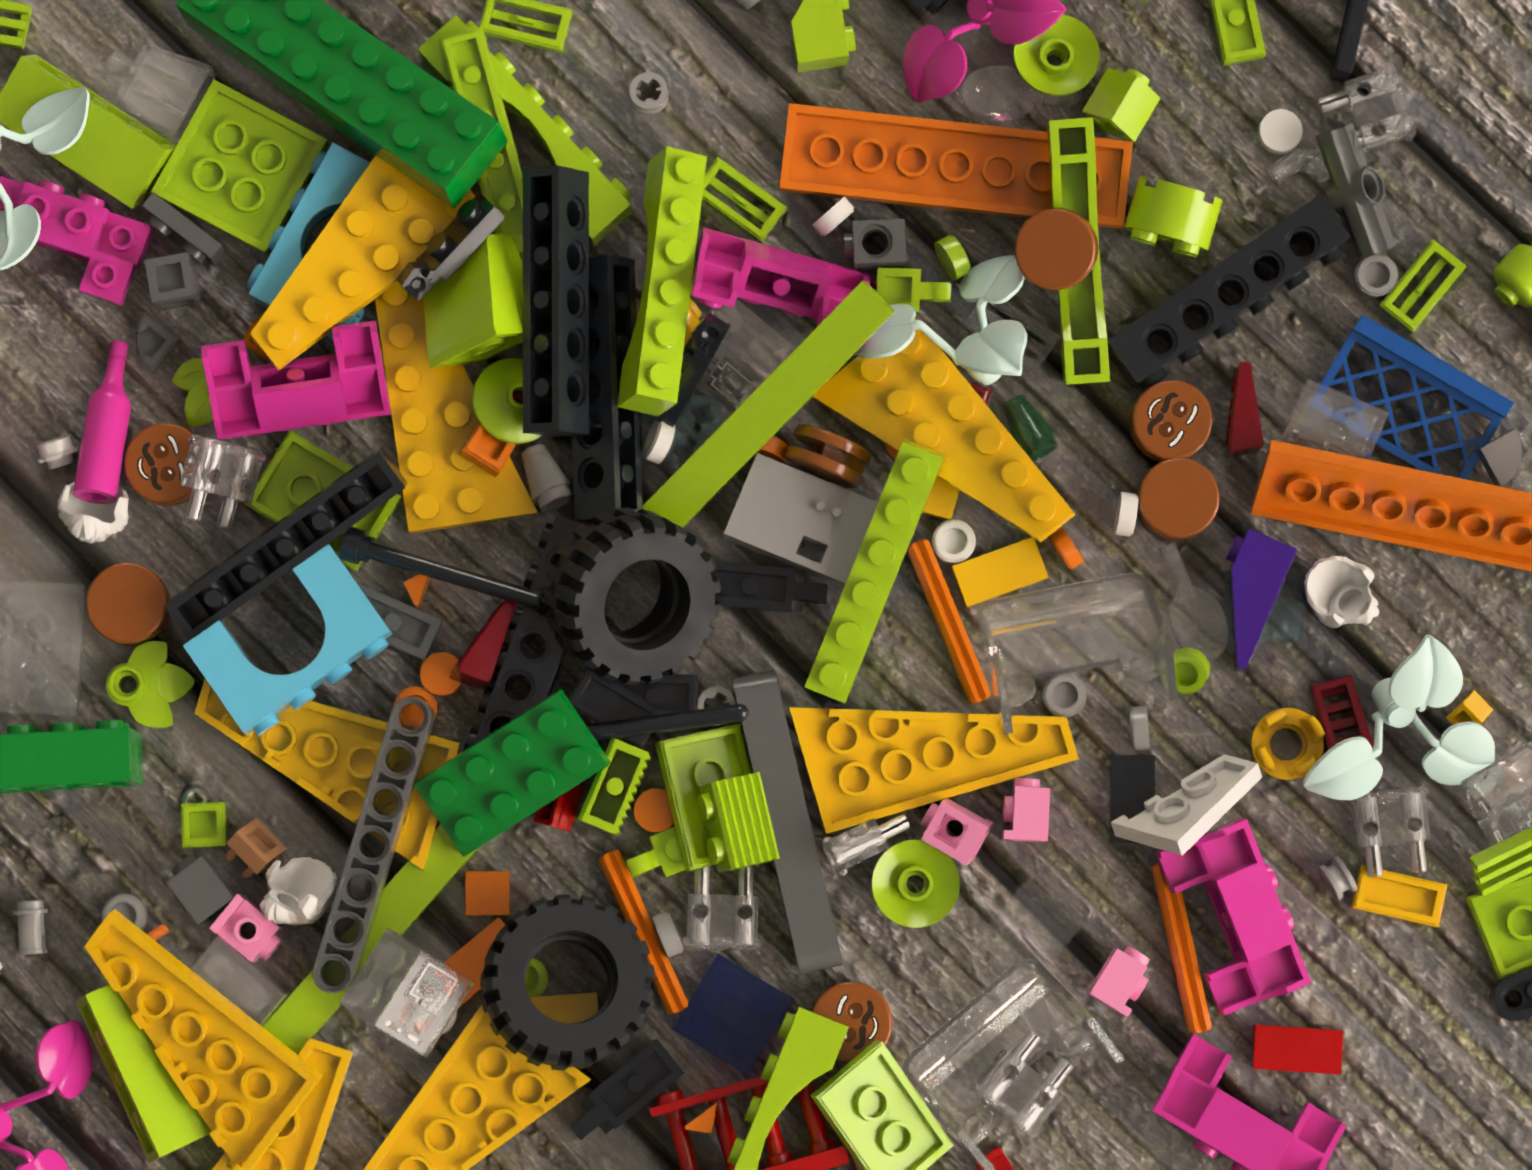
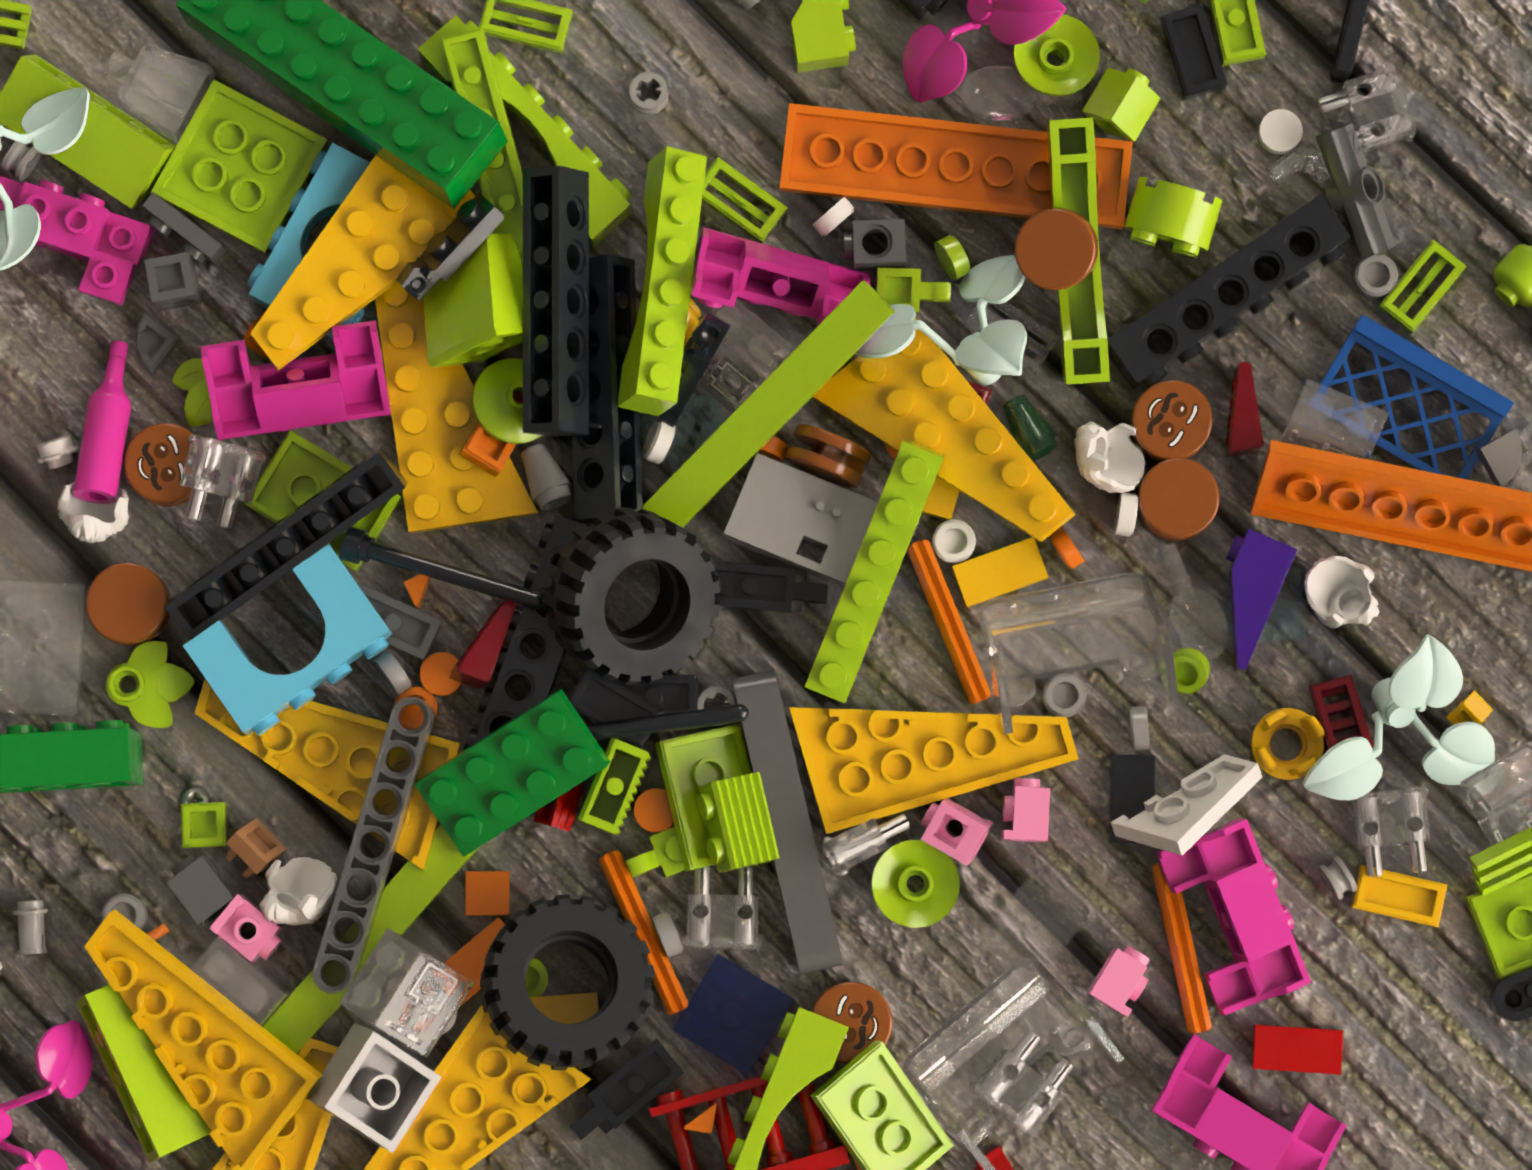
(21, 159): none -> light grey bush
(374, 1087): none -> light grey brick
(392, 673): none -> light grey tile
(1109, 457): none -> white hair
(1193, 51): none -> black tile

